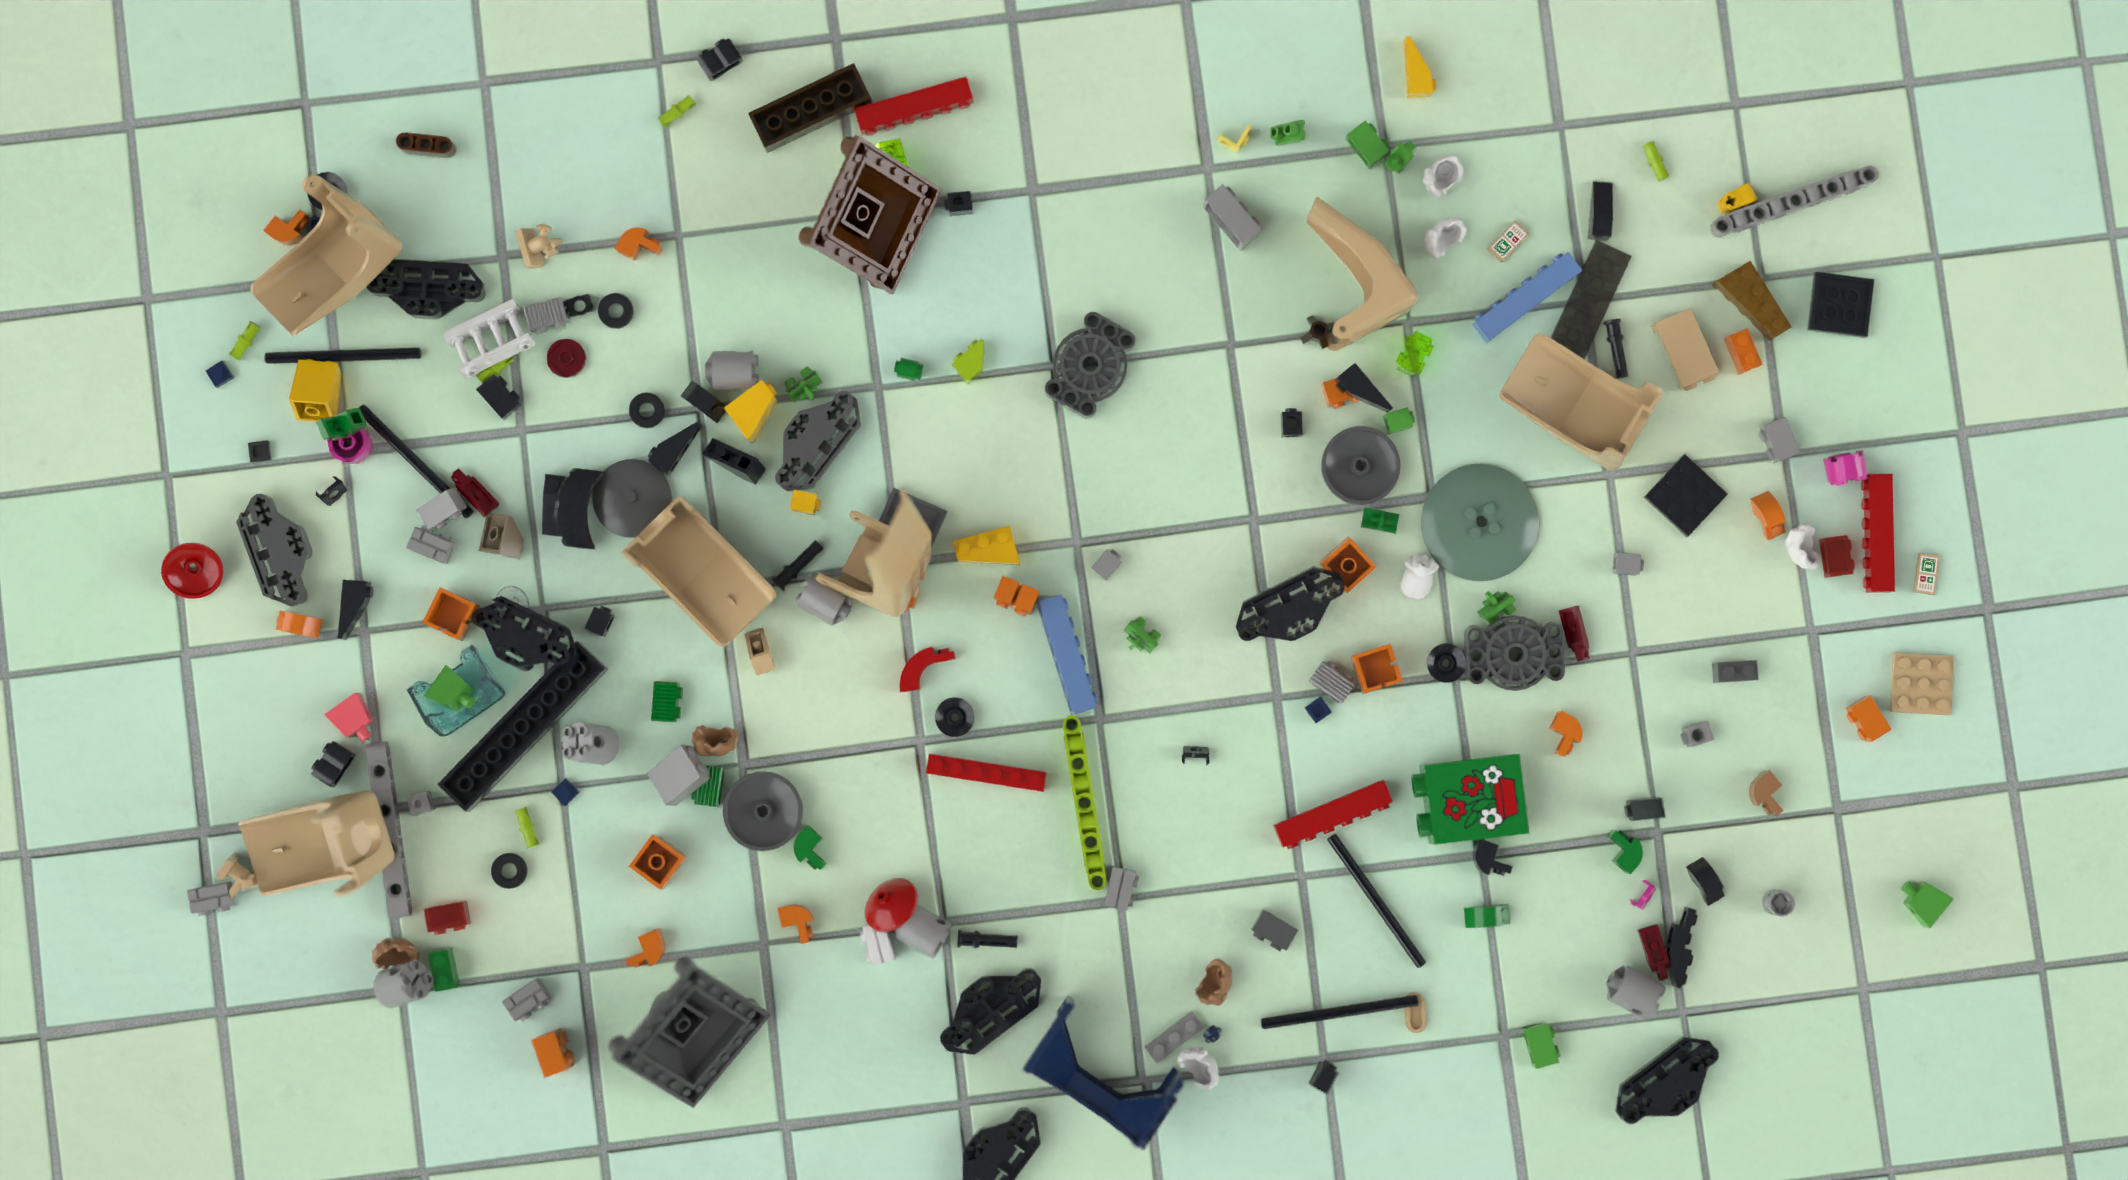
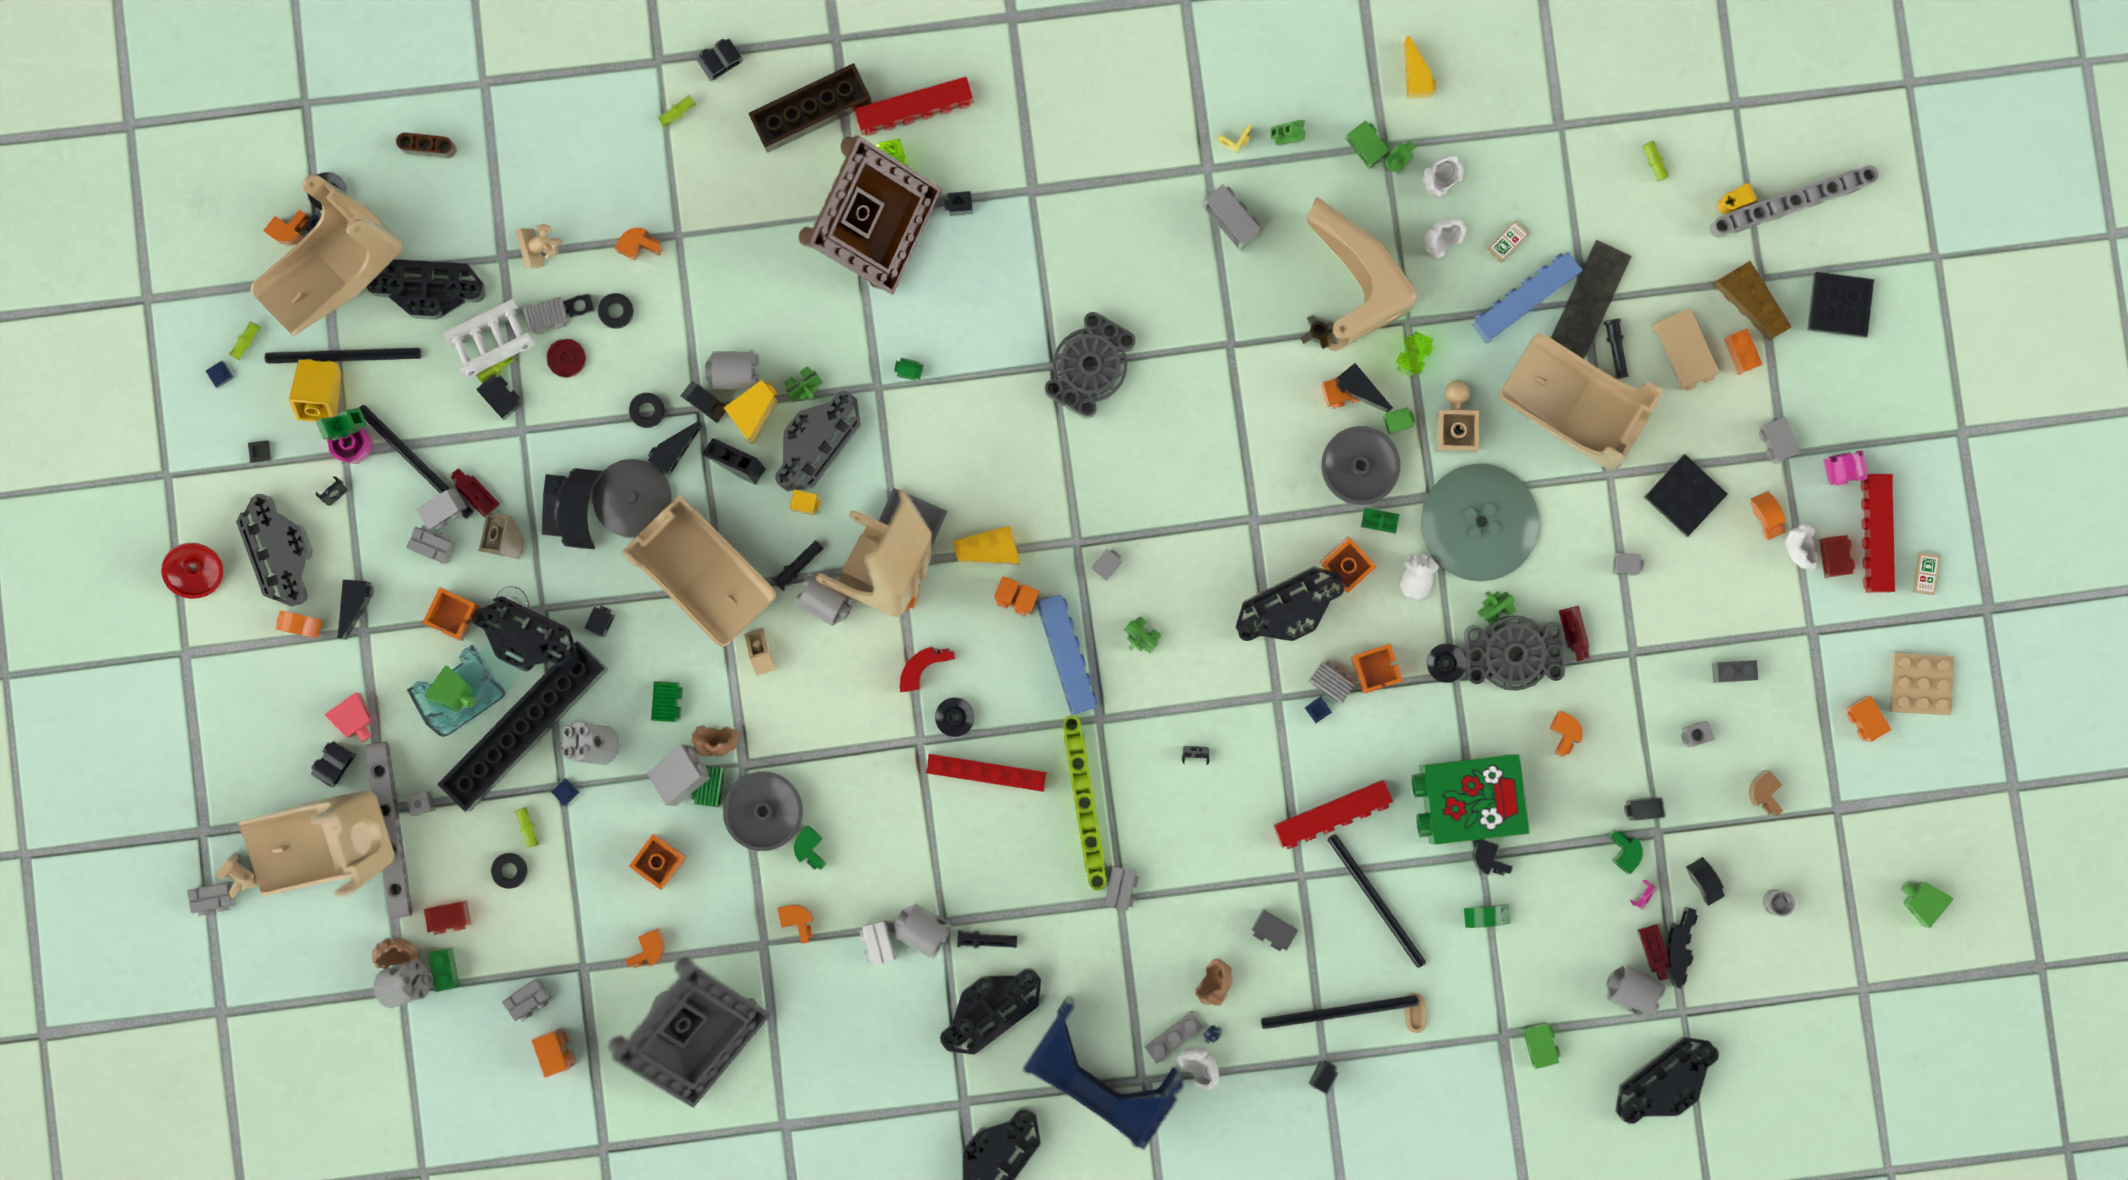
(891, 905): red dish -> none
(971, 362): lime slope -> none
(1287, 431): black brick -> none
(1467, 421): none -> tan brick
(1601, 211): black slope -> none

